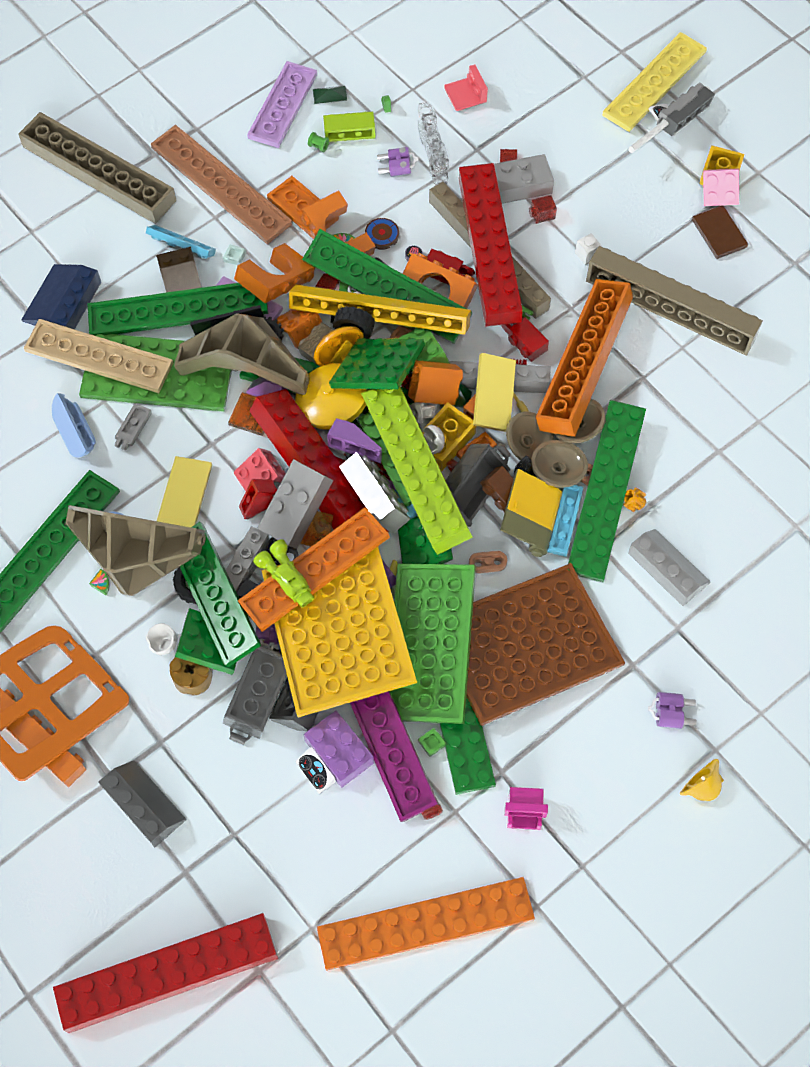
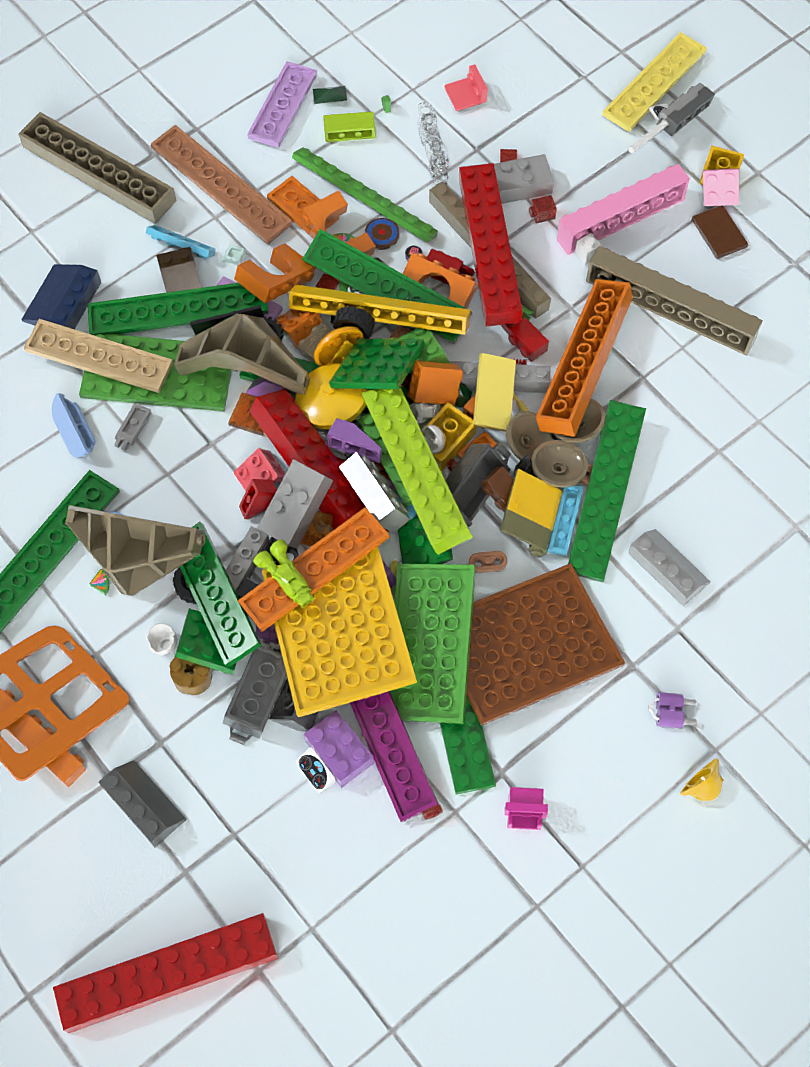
(184, 492): light yellow tile -> none
(318, 142): bright green bush -> none
(365, 194): none -> bright green plate
(398, 161): medium lavender piece -> none
(425, 923): orange plate -> none
(431, 742): bright green plate -> none
(624, 207): none -> bright pink brick
(634, 499): light orange gear -> none

